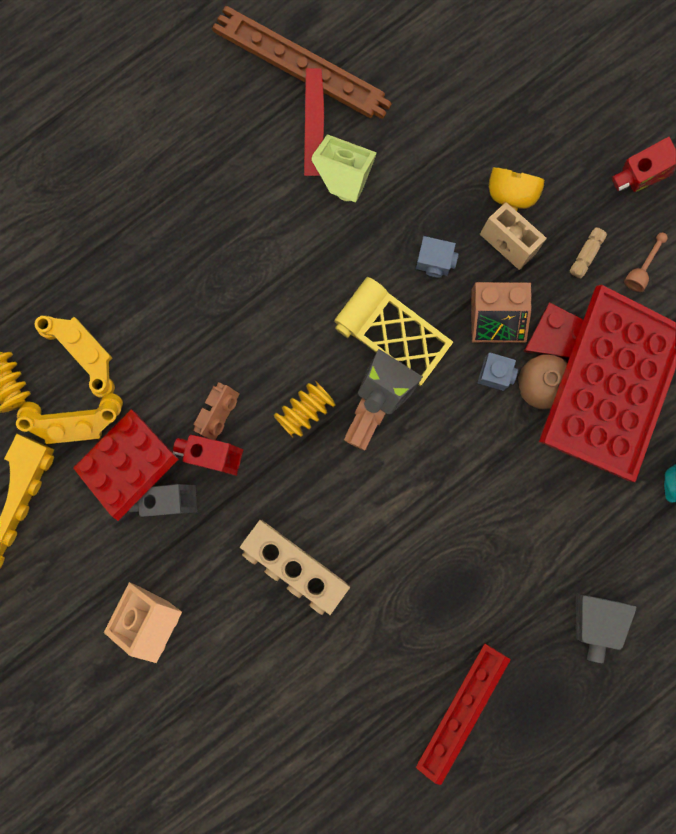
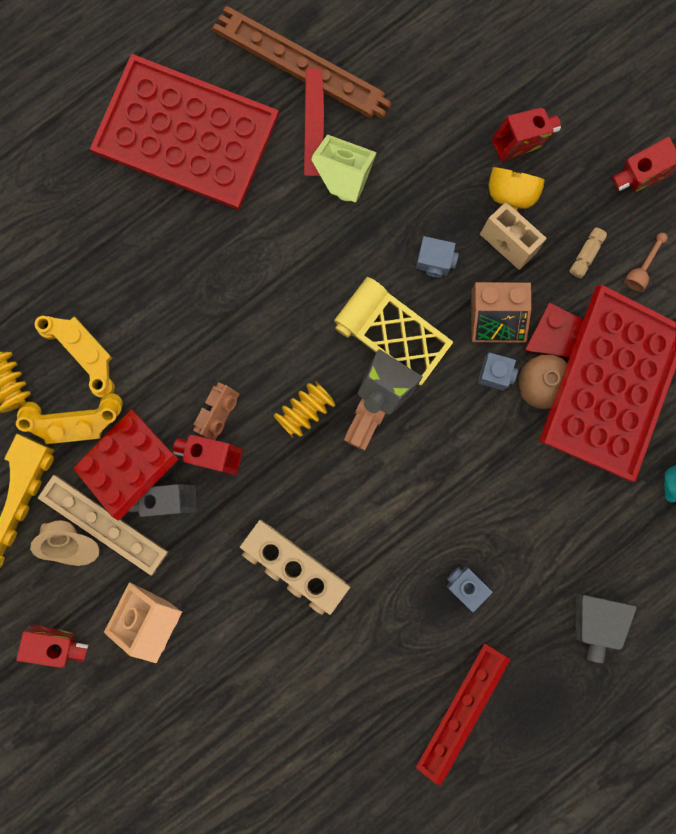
(38, 648): none -> red torso
(62, 543): none -> tan piece
(100, 524): none -> tan plate
(185, 131): none -> red plate
(468, 588): none -> sand blue brick
(524, 133): none -> red torso

